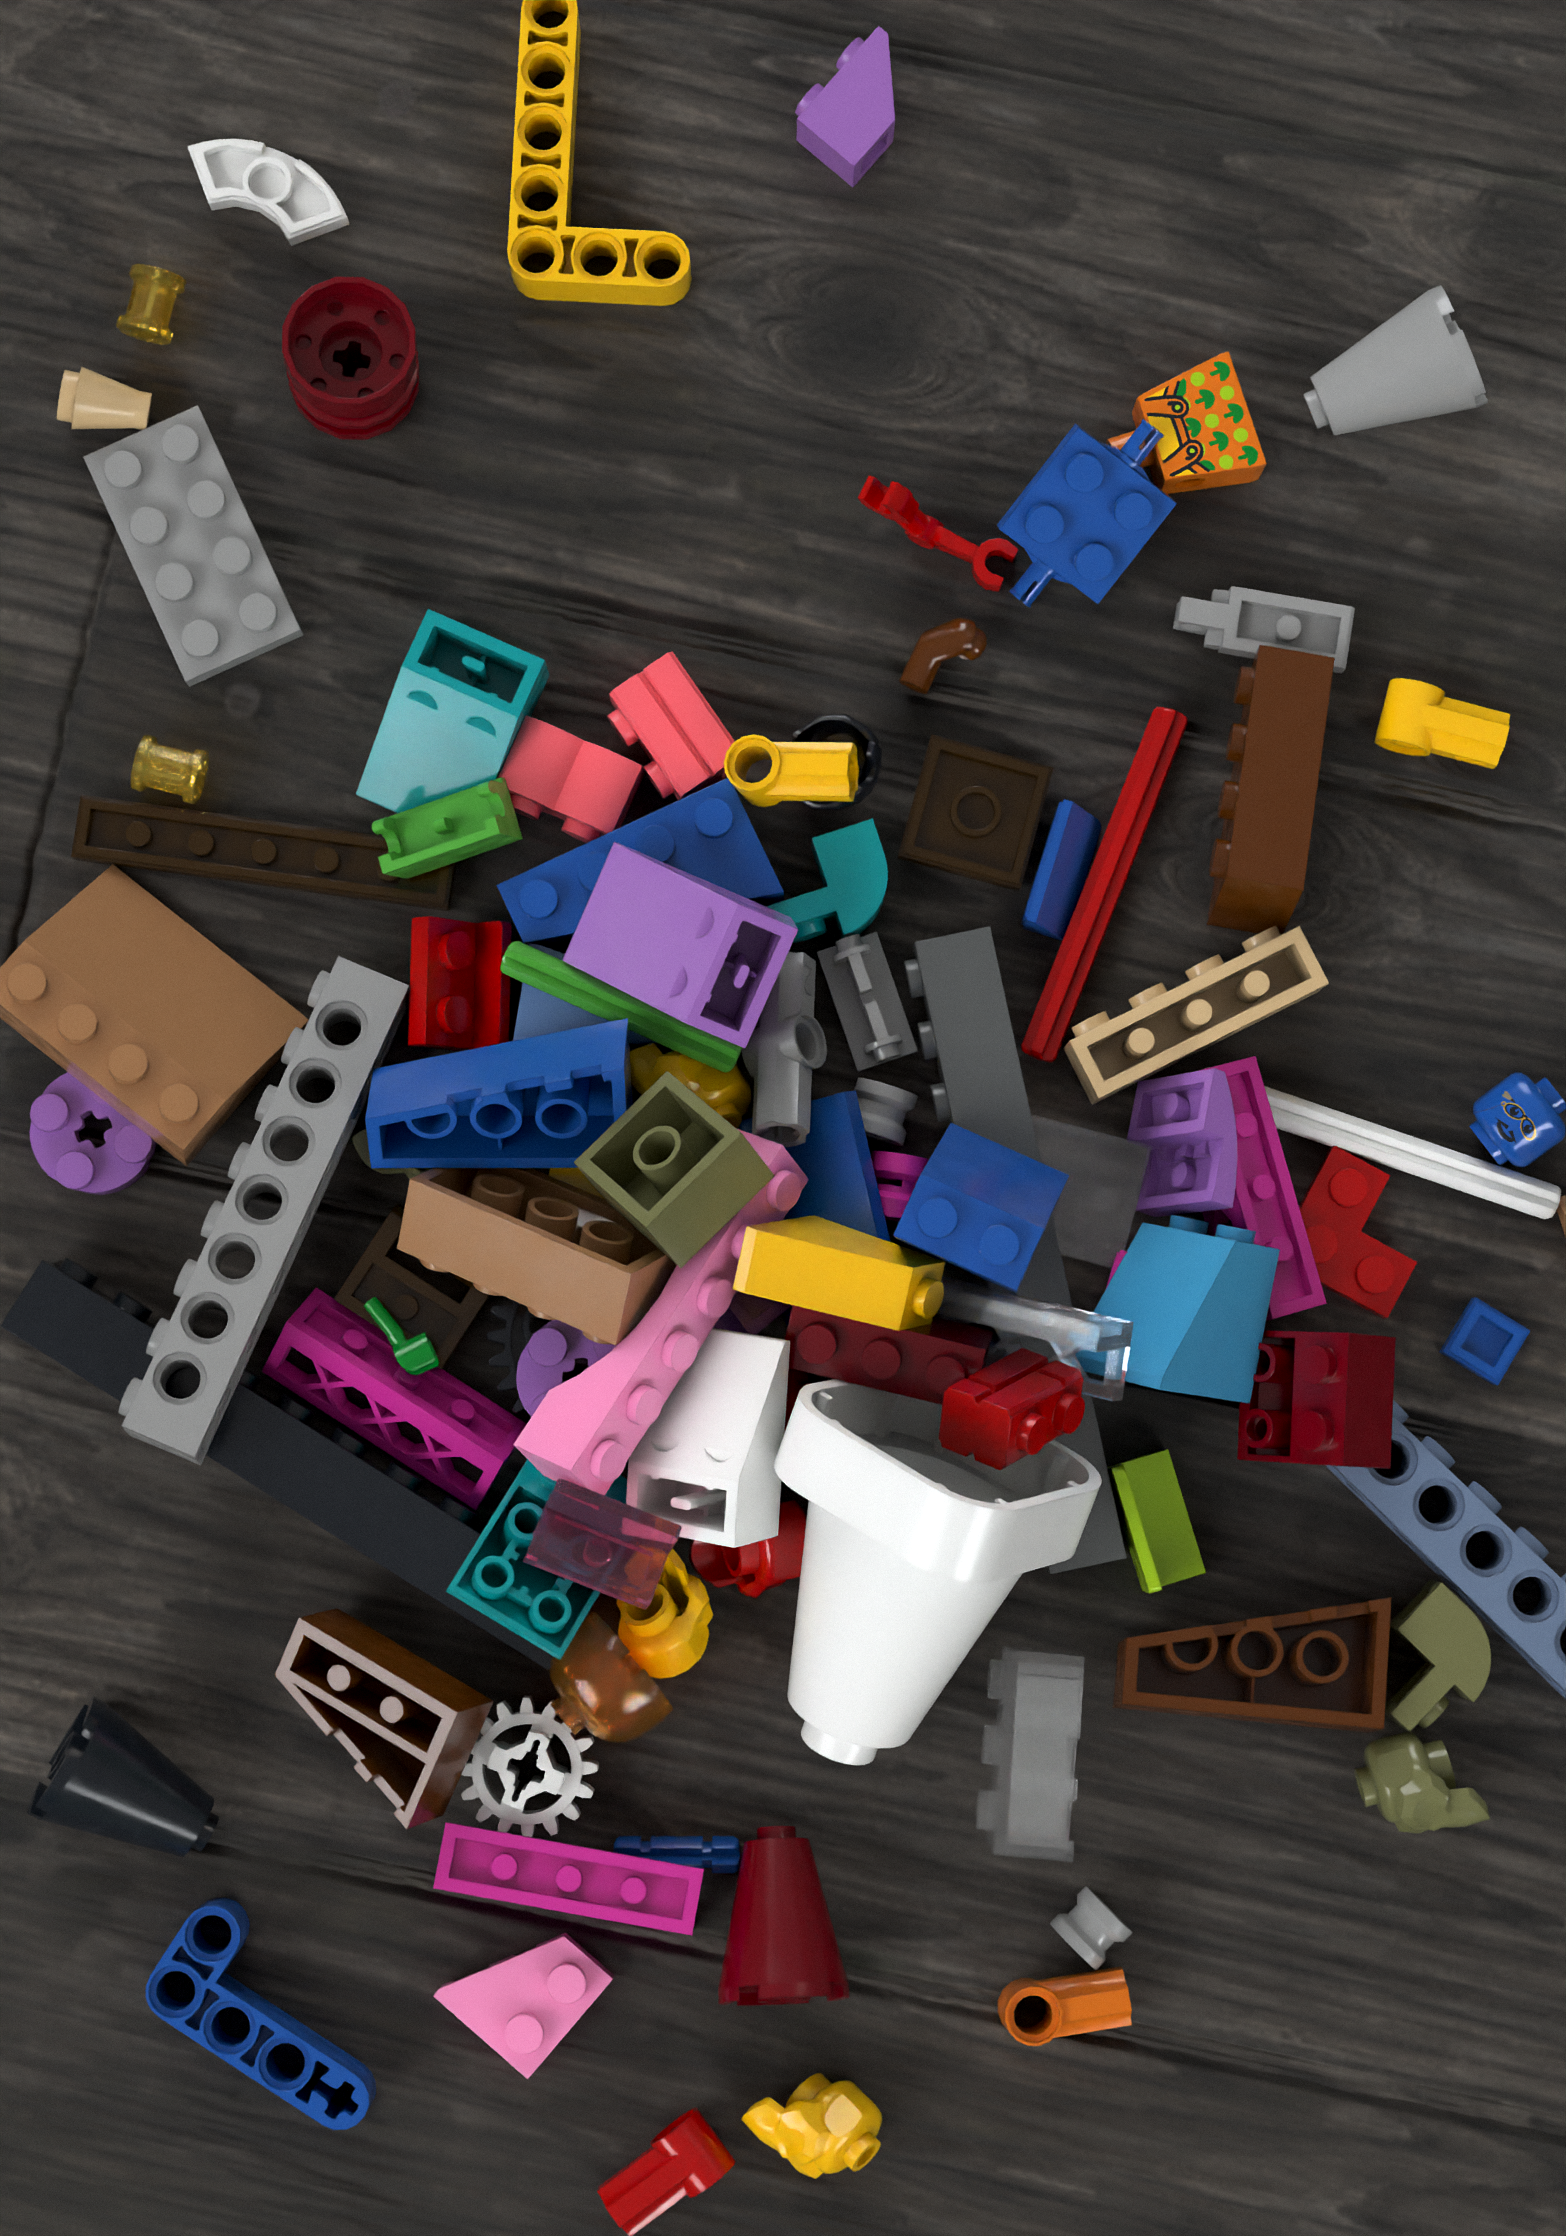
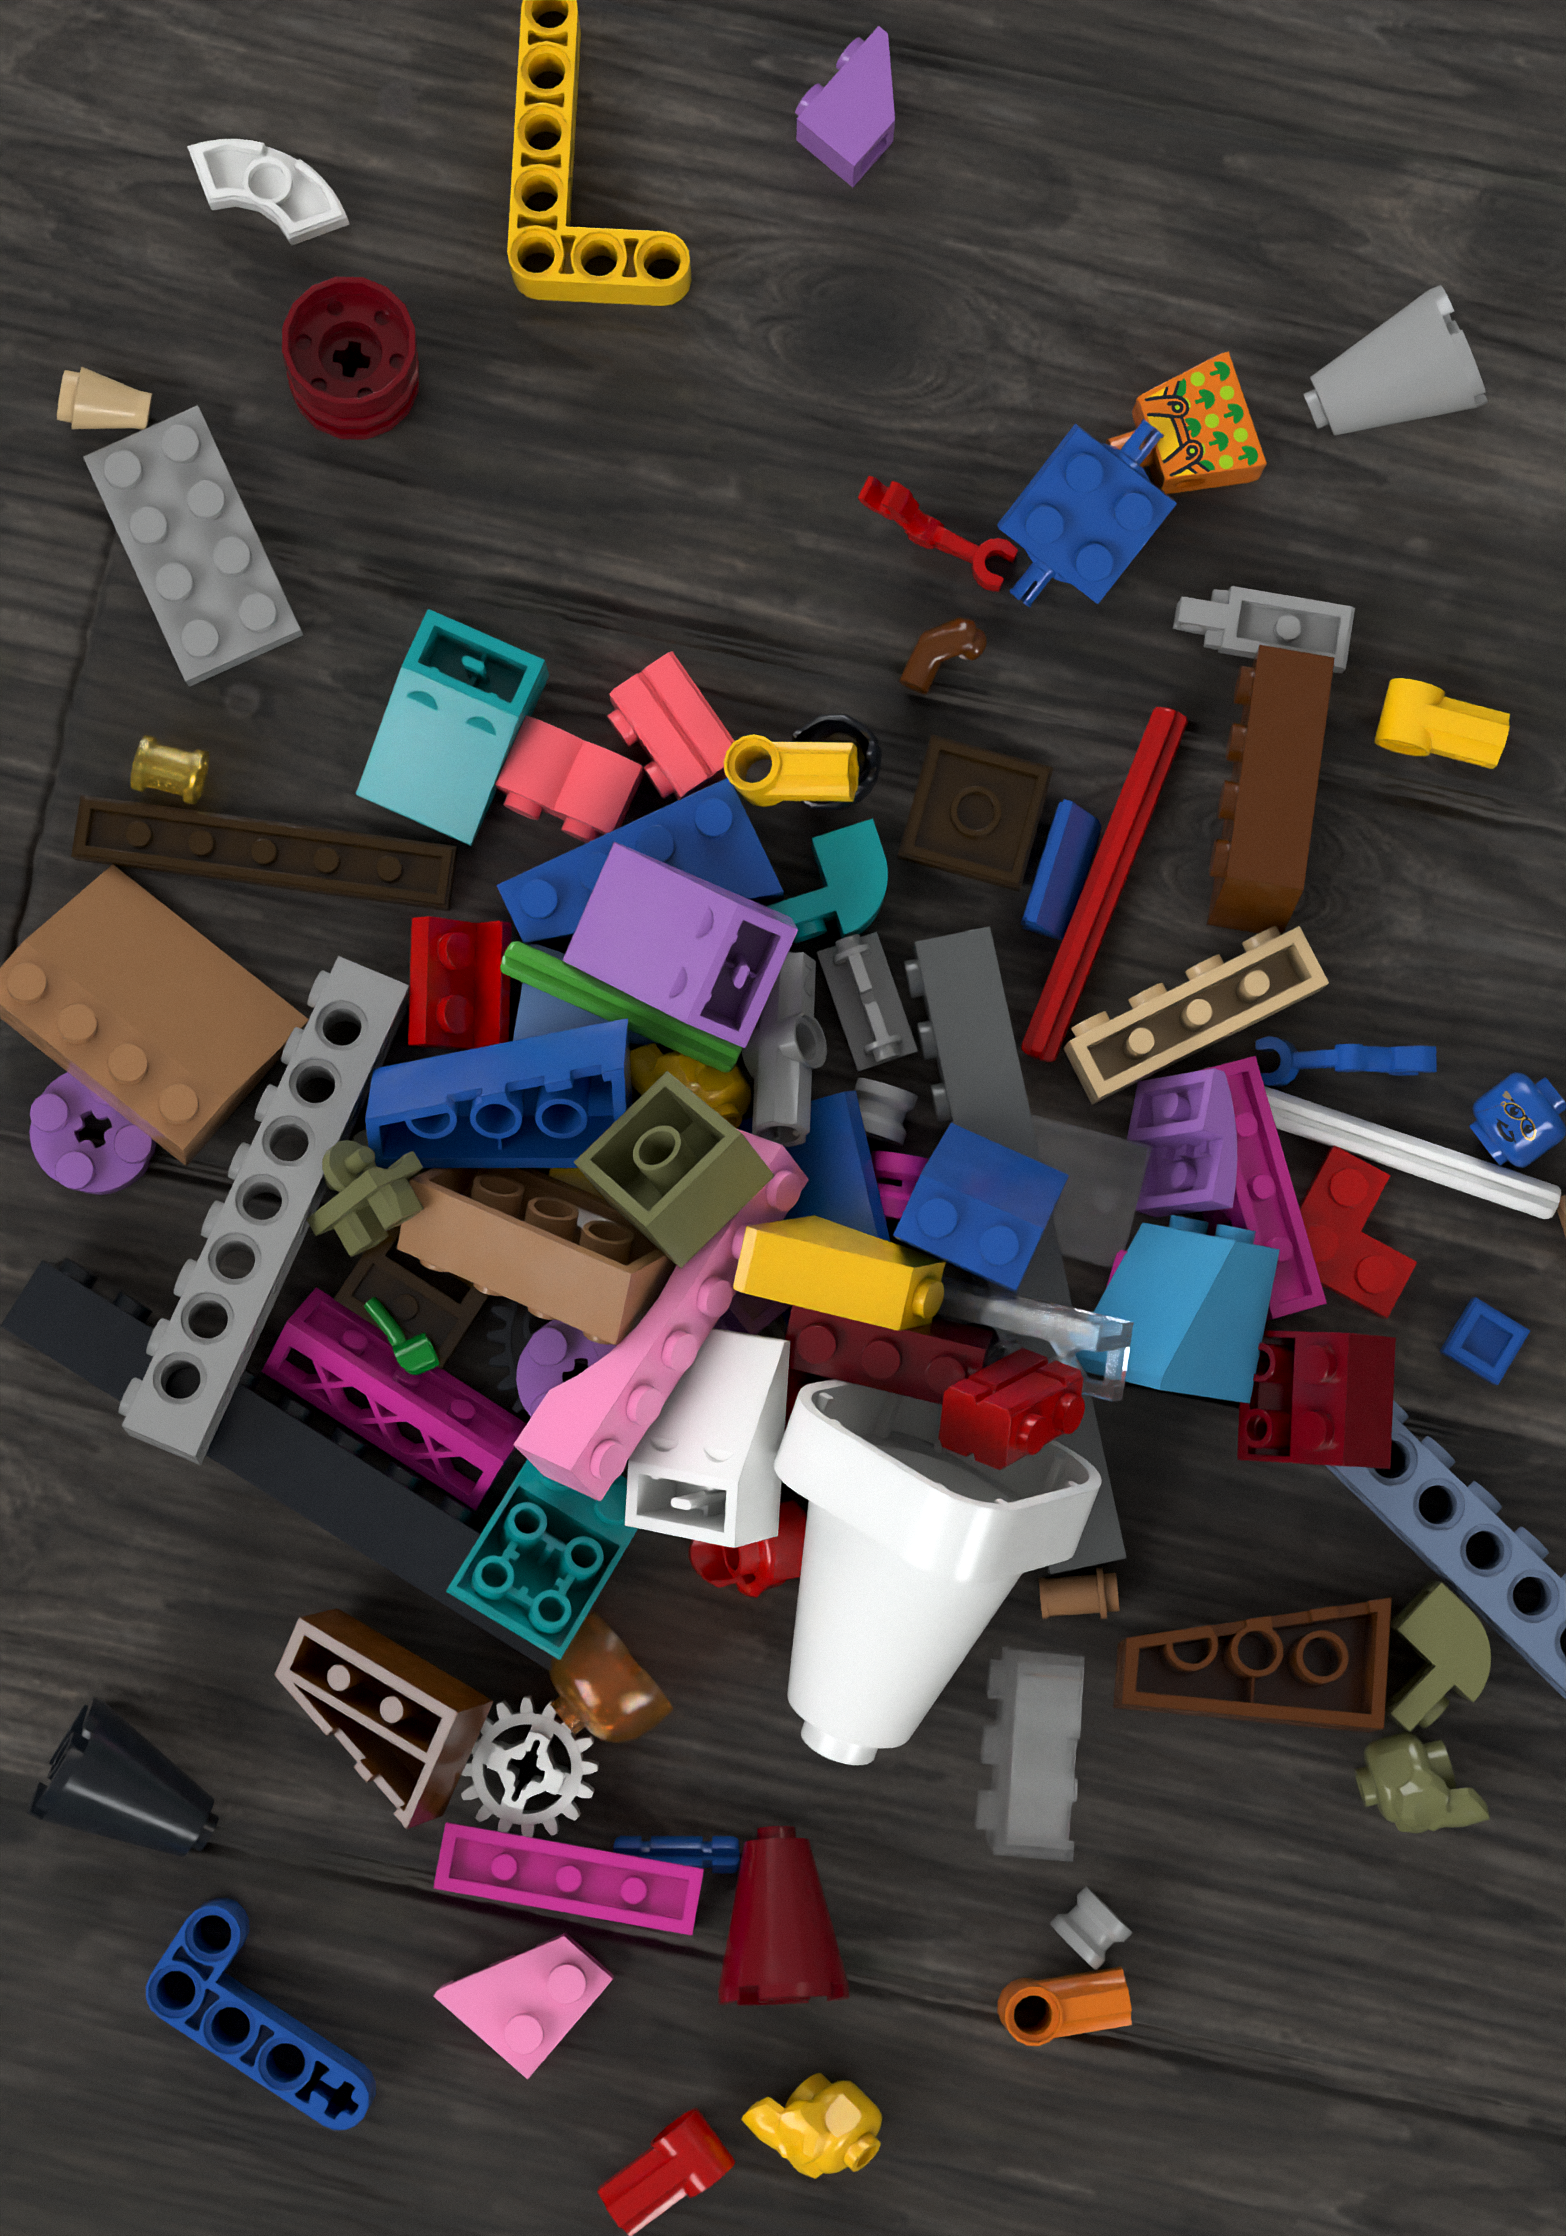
(151, 304): clear yellow bush -> none
(368, 1196): none -> olive hips
(448, 830): bright green hinge -> none
(601, 1543): clear pink panel -> none
(673, 1628): yellow head -> none
(1079, 1595): none -> medium nougat pin
(1155, 1520): lime panel -> none
(1346, 1058): none -> blue piece

